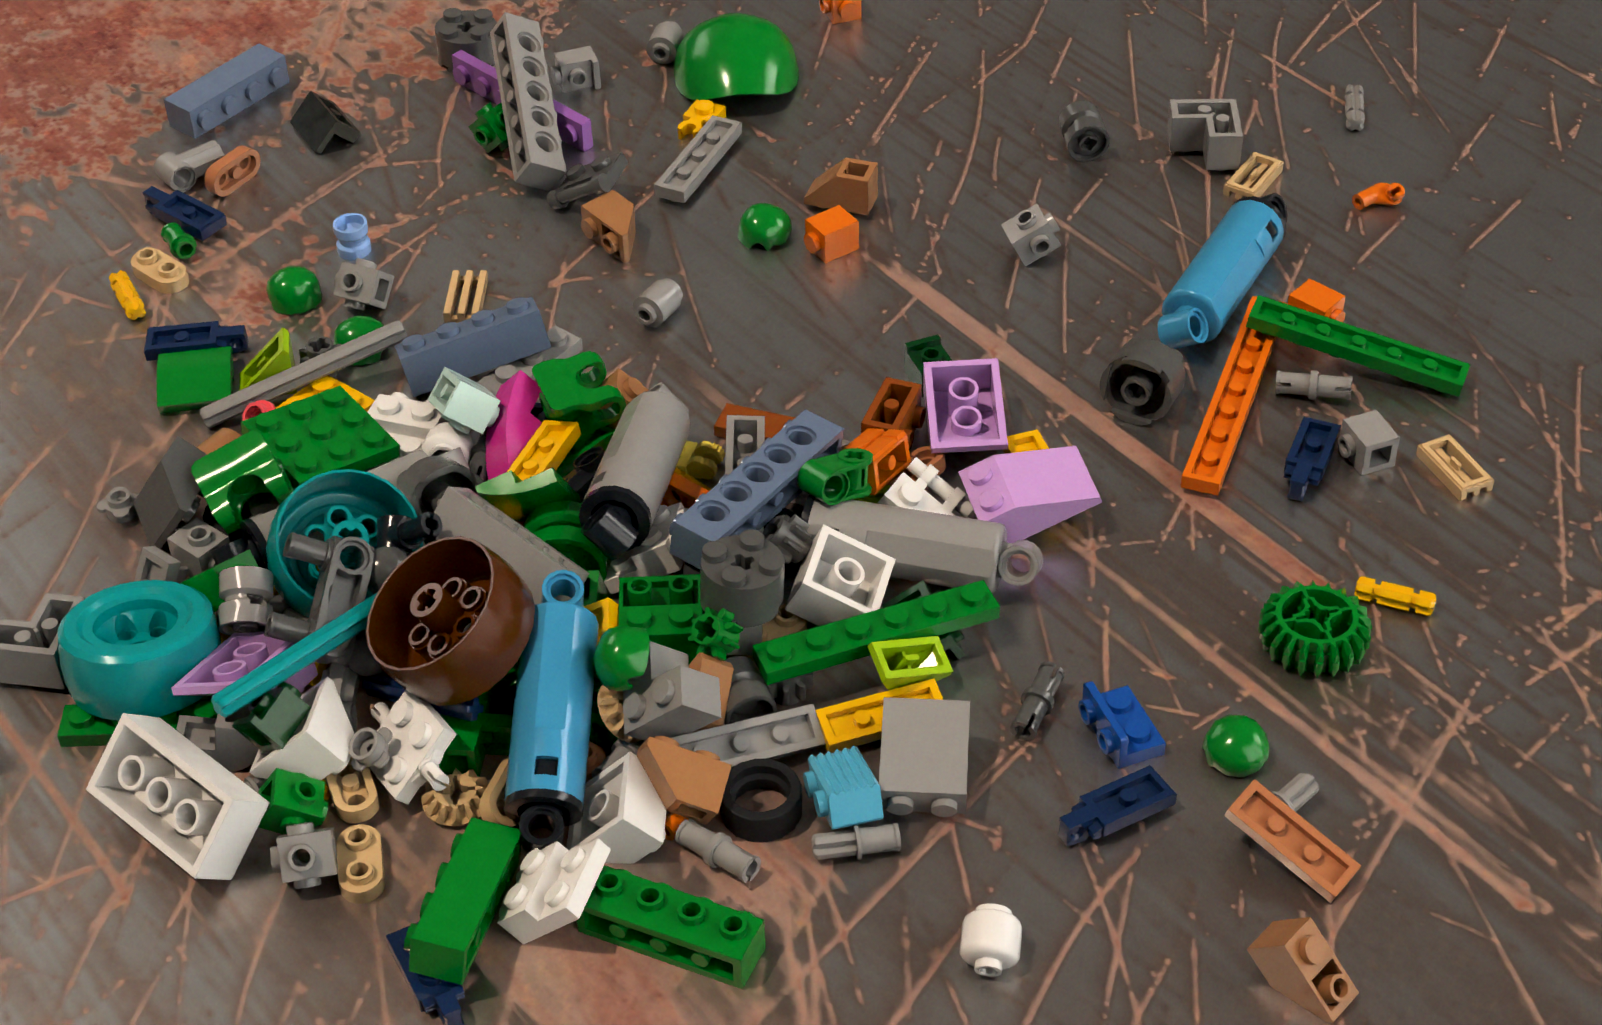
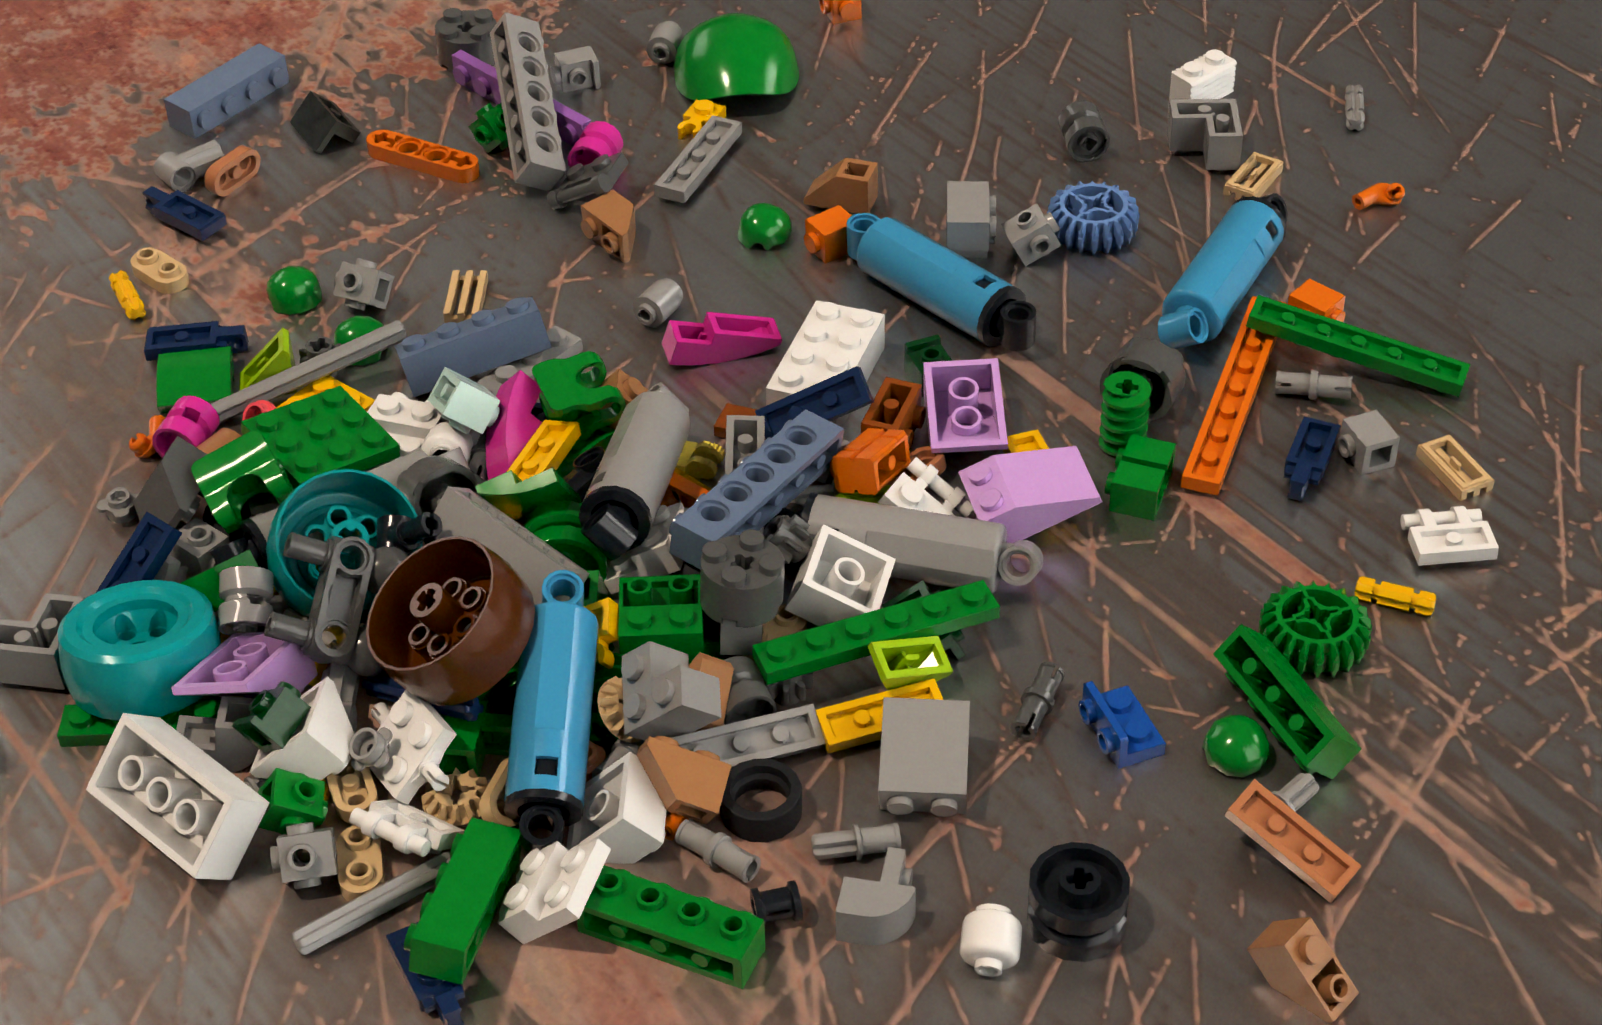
(143, 445): none -> orange arm
(143, 552): none -> dark blue plate
(180, 243): green pin -> none
(190, 420): none -> dark pink wheel
(292, 660): teal axle -> none
(352, 242): light blue wheel -> none
(368, 905): none -> light grey axle
(392, 148): none -> orange beam
(405, 827): none -> white plate
(595, 140): none -> dark pink wheel
(621, 655): green hair -> none
(715, 633): green gear -> none
(719, 338): none -> dark pink slope
(777, 903): none -> black bush
(827, 345): none -> white brick
(827, 399): none -> dark blue plate
(837, 476): green piece -> none
(843, 788): medium azure brick -> none
(876, 910): none -> light grey brick
(942, 281): none -> dark azure piece
(970, 218): none -> light grey brick
(1078, 901): none -> black wheel
(1094, 217): none -> medium blue gear
(1116, 806): dark blue hinge -> none
(1123, 410): none -> green piece
(1140, 477): none -> green piece
(1204, 78): none -> white brick
(1286, 703): none -> green brick
(1449, 536): none -> white plate

